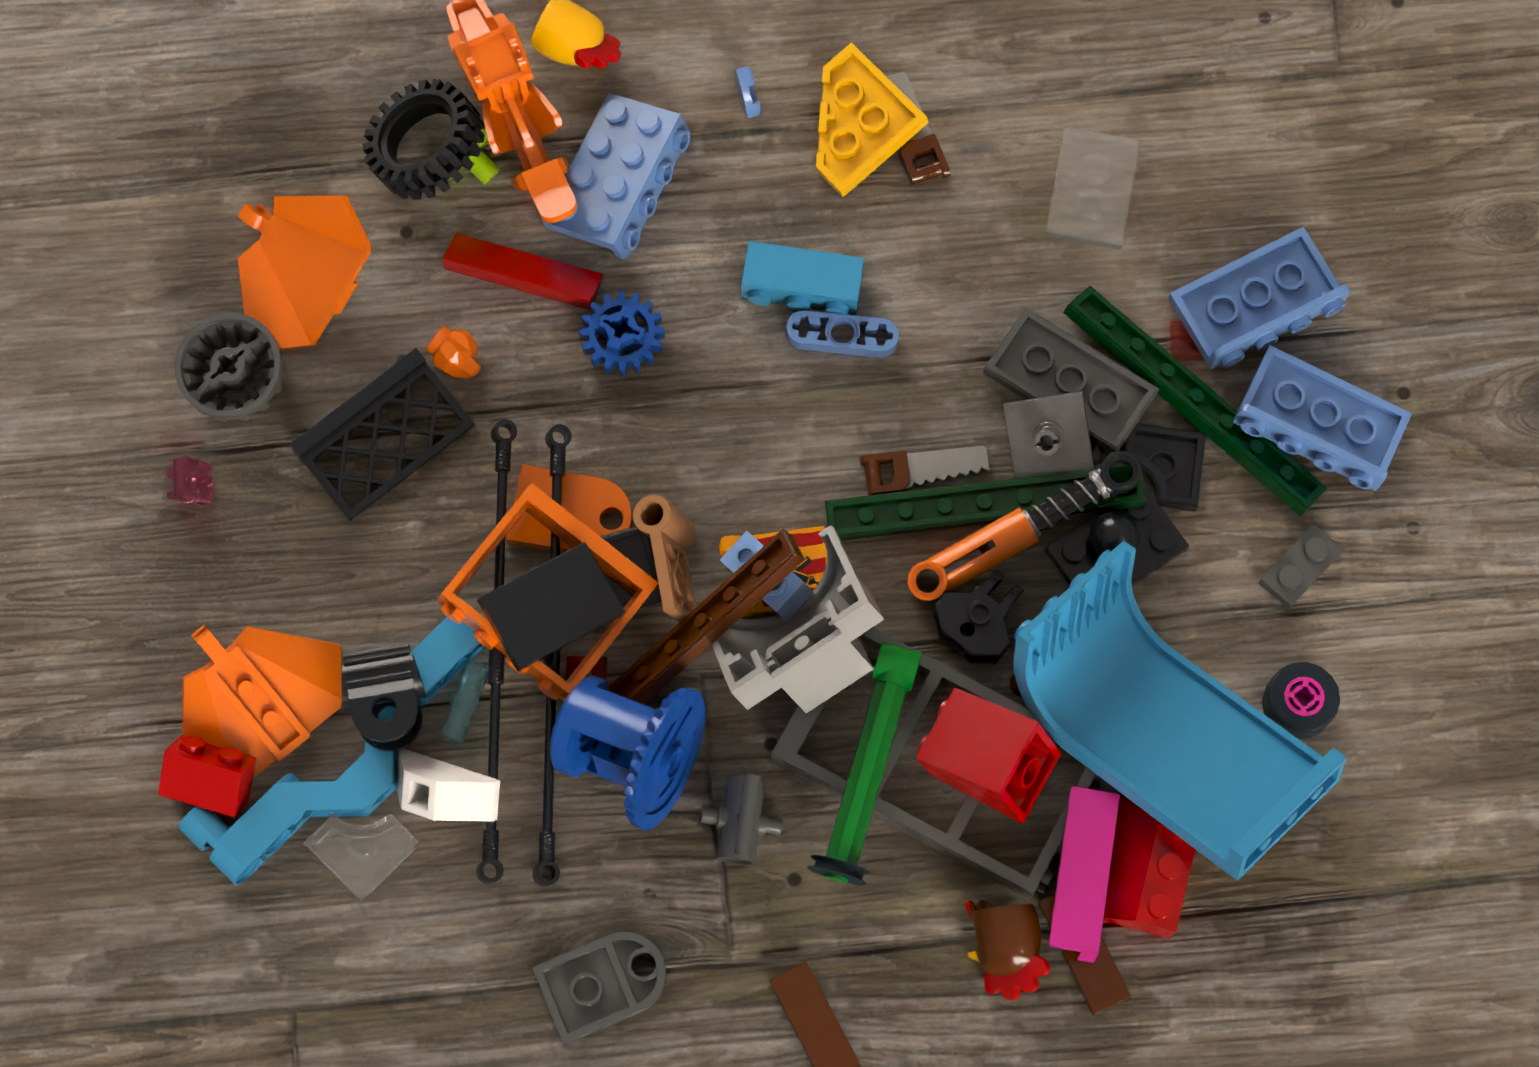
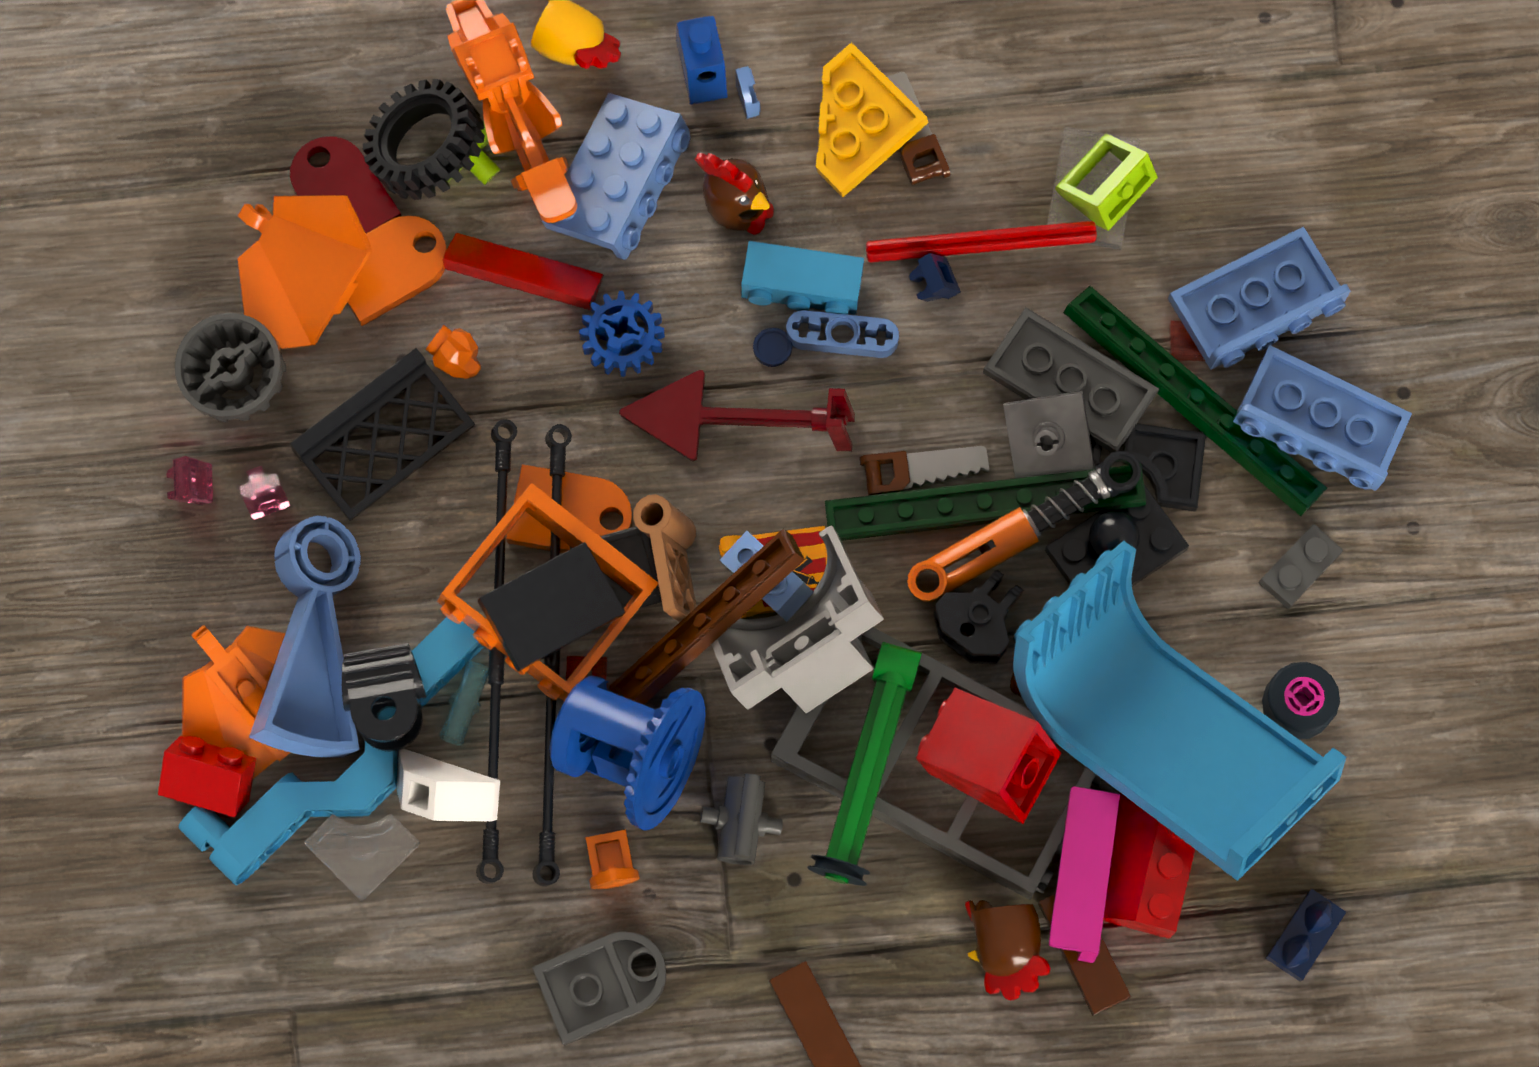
(263, 493): none -> clear pink tile
(304, 693): none -> medium blue piece
(343, 175): none -> dark red tile
(396, 268): none -> orange tile
(610, 860): none -> orange tile
(678, 412): none -> dark red piece
(701, 52): none -> blue torso
(732, 188): none -> piece
(772, 347): none -> dark blue piece
(939, 278): none -> dark blue tile
(981, 241): none -> red axle
(1118, 190): none -> lime tile
(1306, 935): none -> dark blue tile

